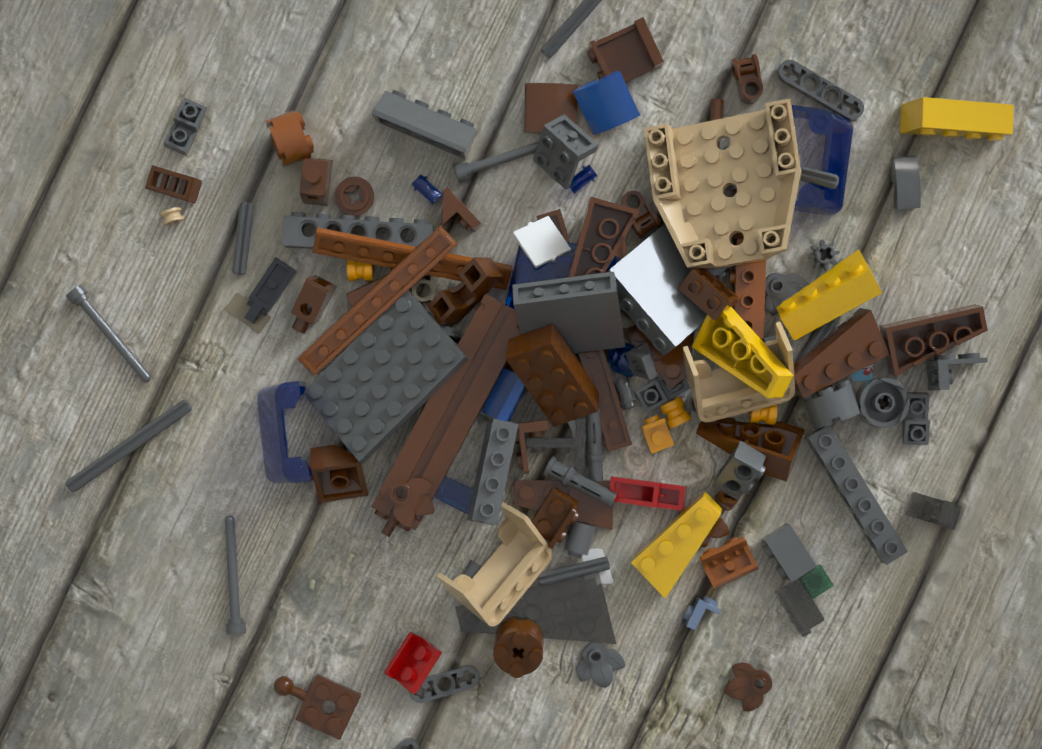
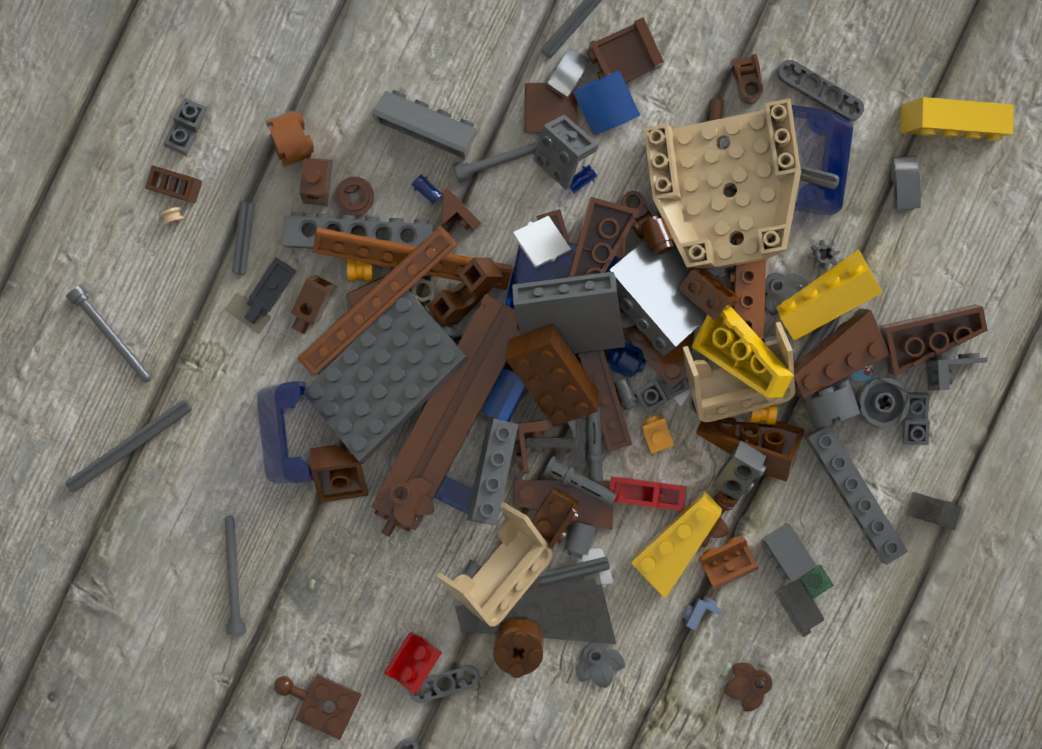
(567, 72): none -> slope
(641, 361): dark grey bracket -> none
(657, 235): none -> reddish brown brick
(676, 412): light orange wheel -> none

